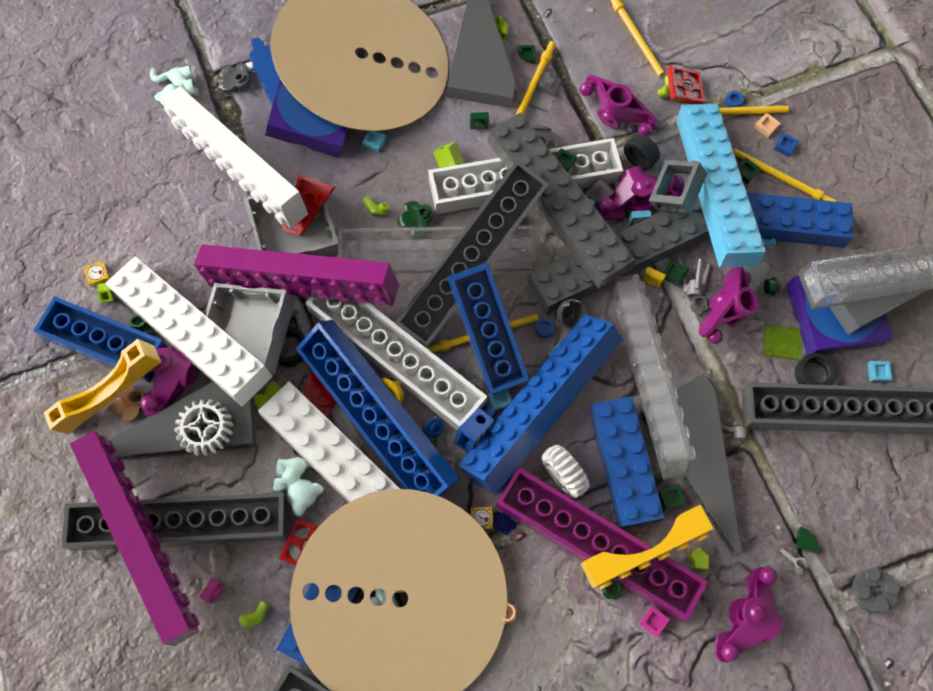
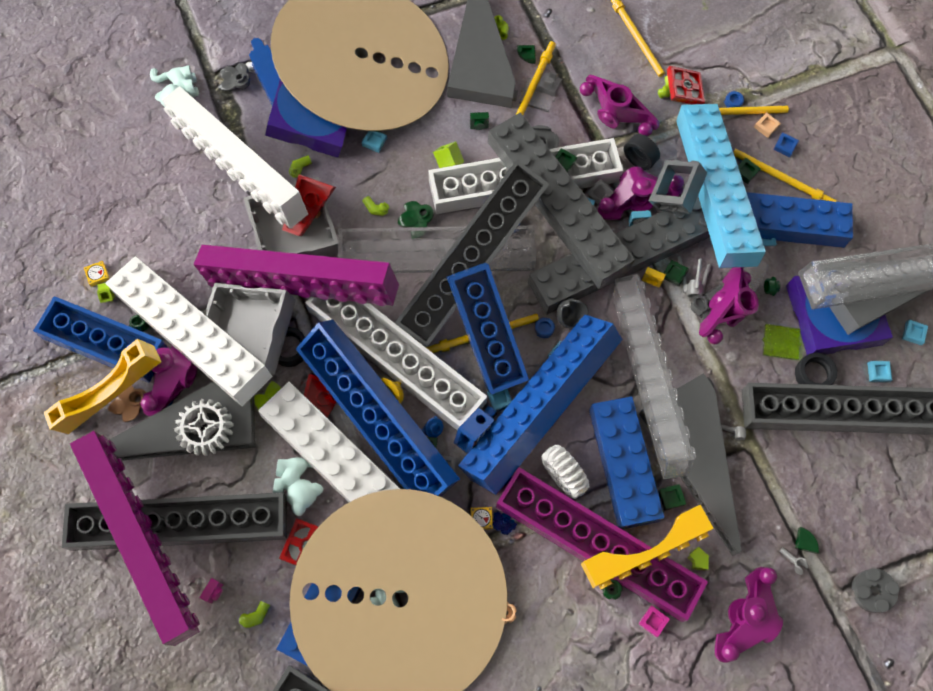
(297, 166): none -> lime arm
(915, 332): none -> medium azure tile

